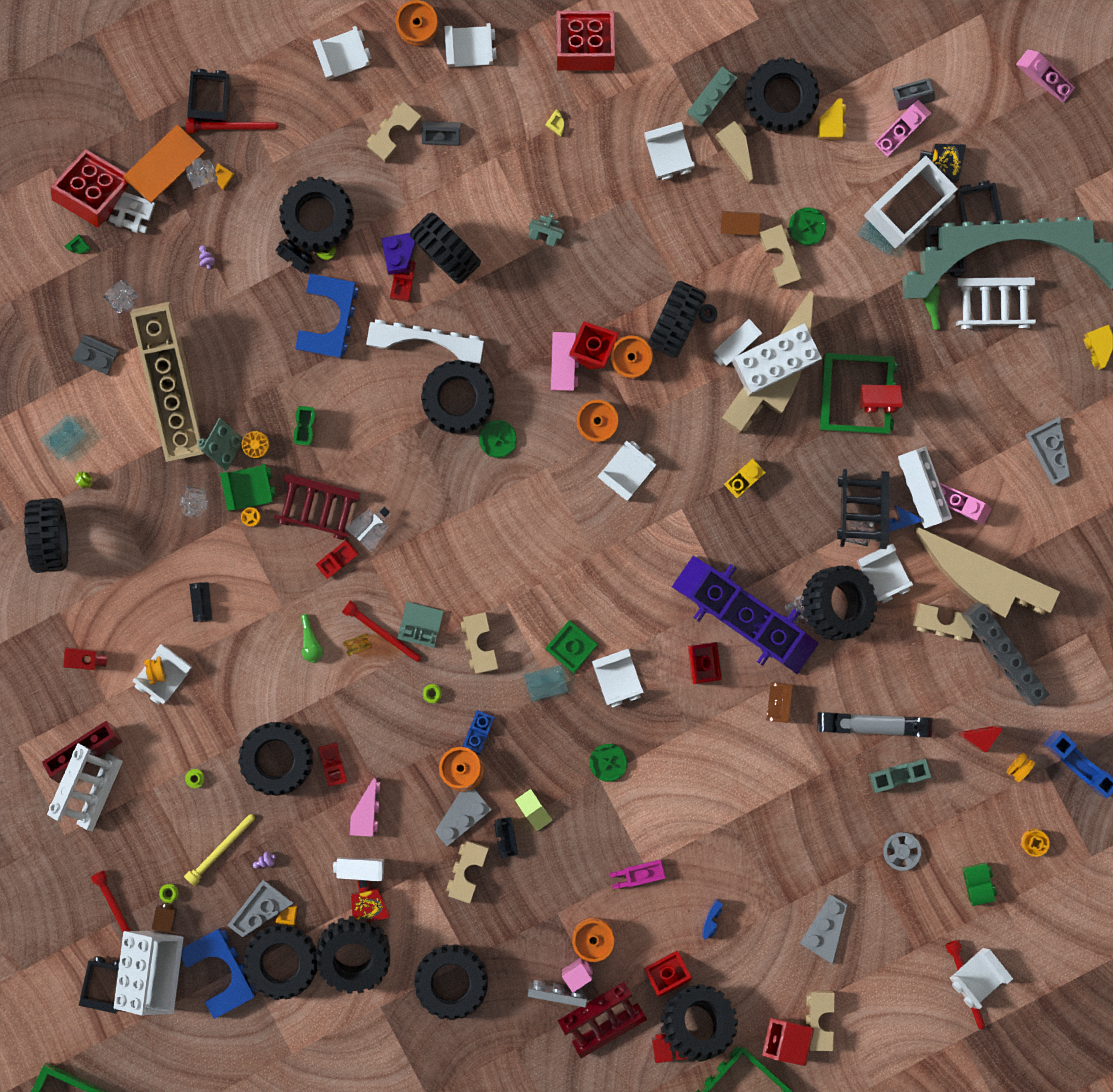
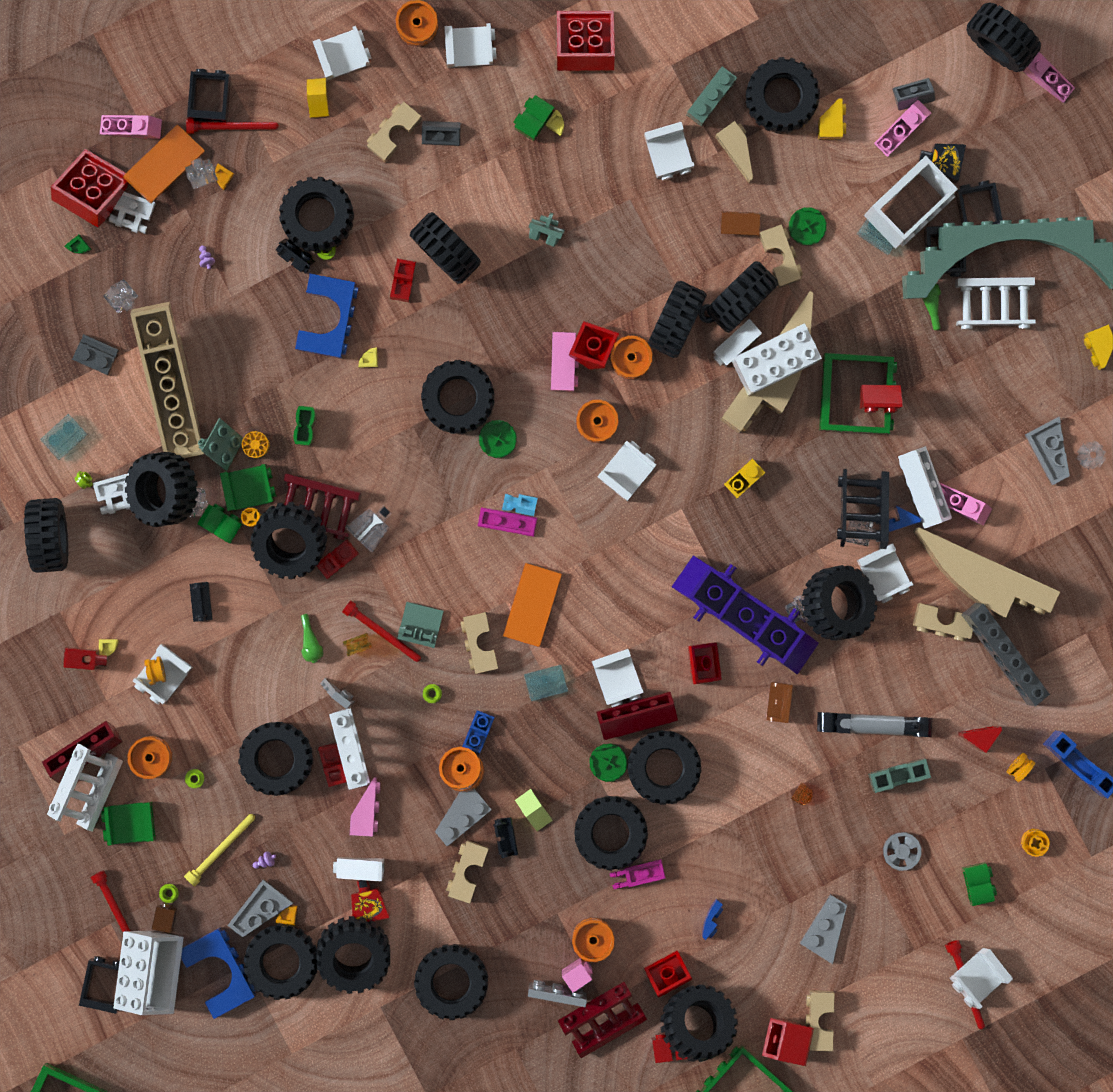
(108, 646): none -> light yellow tile
(110, 489): none -> white plate
(128, 823): none -> green panel
(131, 126): none -> bright pink slope
(139, 753): none -> orange wheel
(143, 492): none -> black tyre
(219, 523): none -> green brick
(280, 561): none -> black tyre
(317, 98): none -> yellow slope
(342, 697): none -> light grey wing
(349, 748): none -> white fence
(369, 358): none -> light yellow tile
(385, 336): white arch -> none
(397, 252): dark purple wing -> none
(507, 522): none -> dark pink tile
(523, 504): none -> medium azure plate
(532, 605): none -> orange tile
(534, 117): none -> green brick
(571, 646): green tile -> none
(637, 716): none -> dark red brick
(637, 833): none -> black tyre
(669, 793): none -> black tyre
(742, 296): none -> black tyre
(803, 795): none -> clear orange plate
(1003, 37): none -> black tyre
(1084, 455): none -> clear brick

